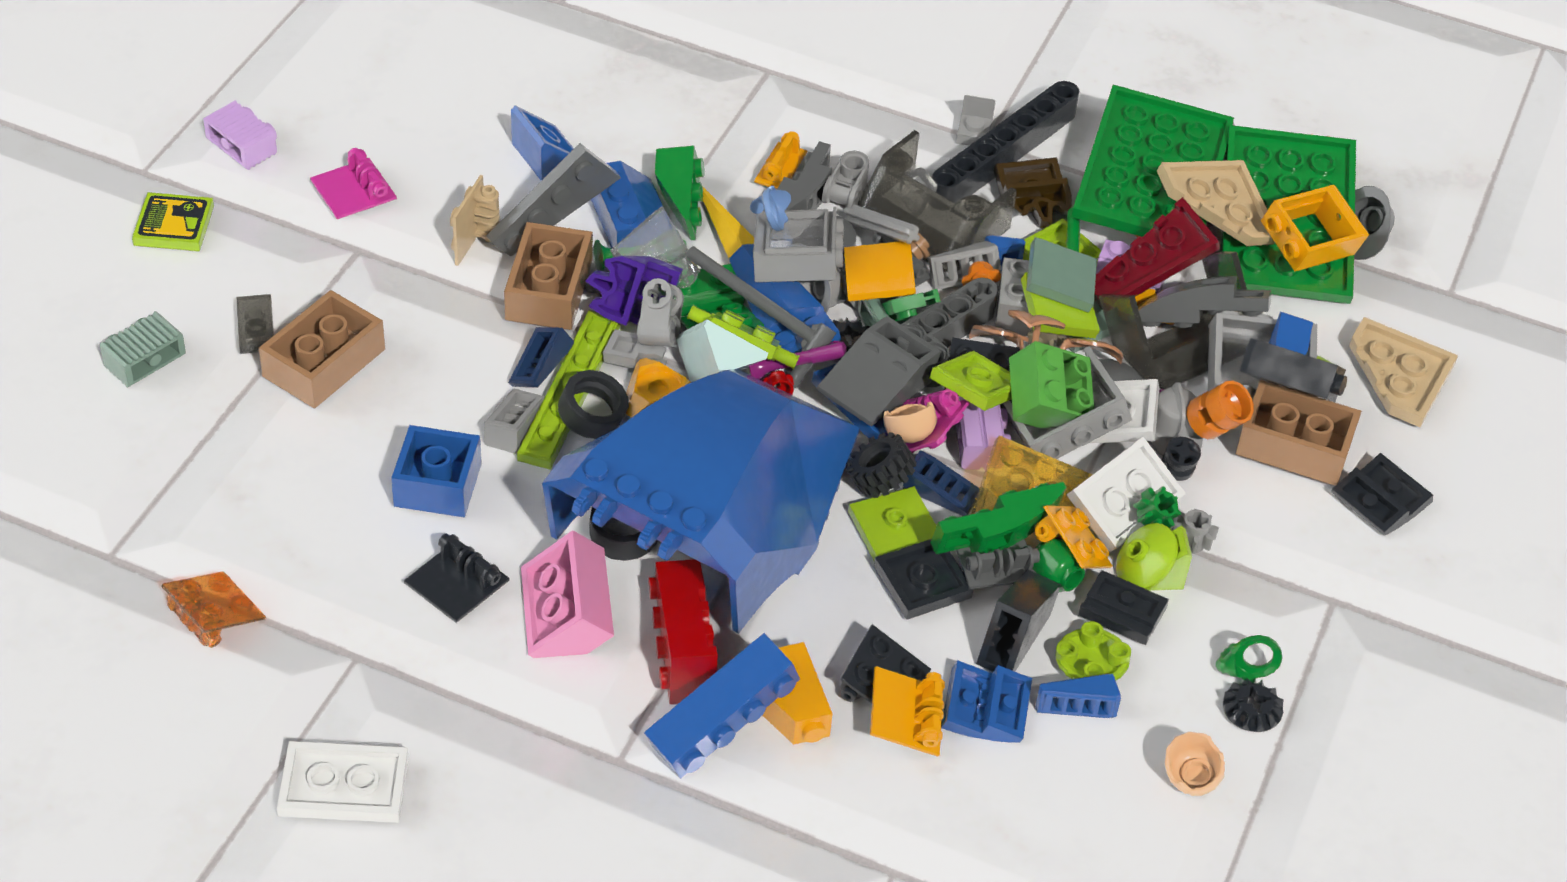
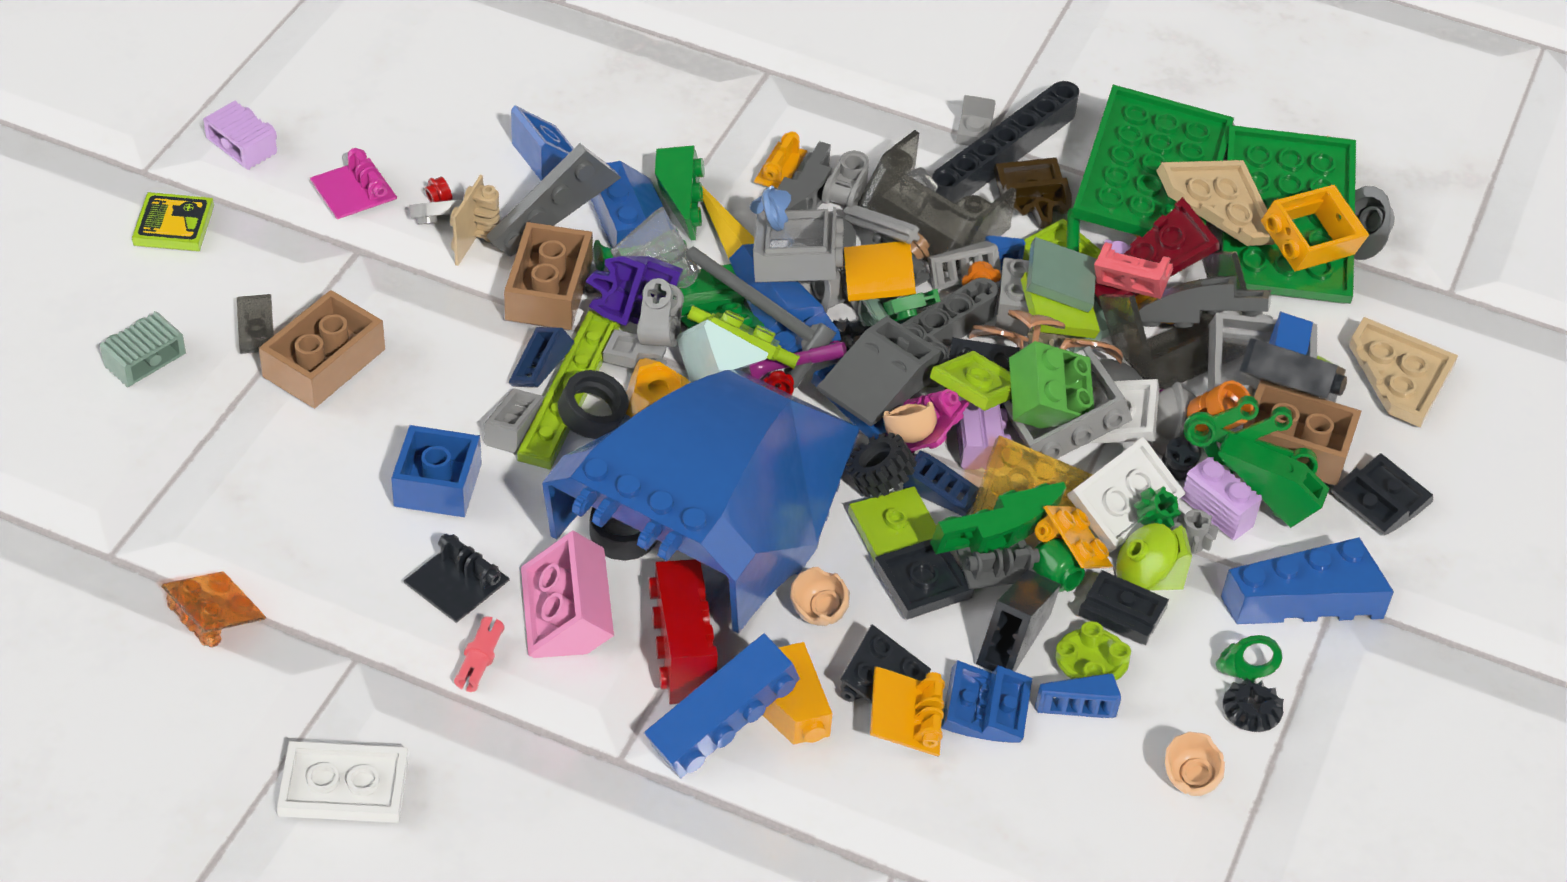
(428, 212): none -> light grey plate
(438, 190): none -> red plate
(479, 654): none -> coral pin
(819, 596): none -> light nougat hair
(1132, 273): none -> coral hinge
(1216, 431): none -> green plant
(1222, 496): none -> lavender brick
(1283, 482): none -> green slope
(1309, 585): none -> blue wedge

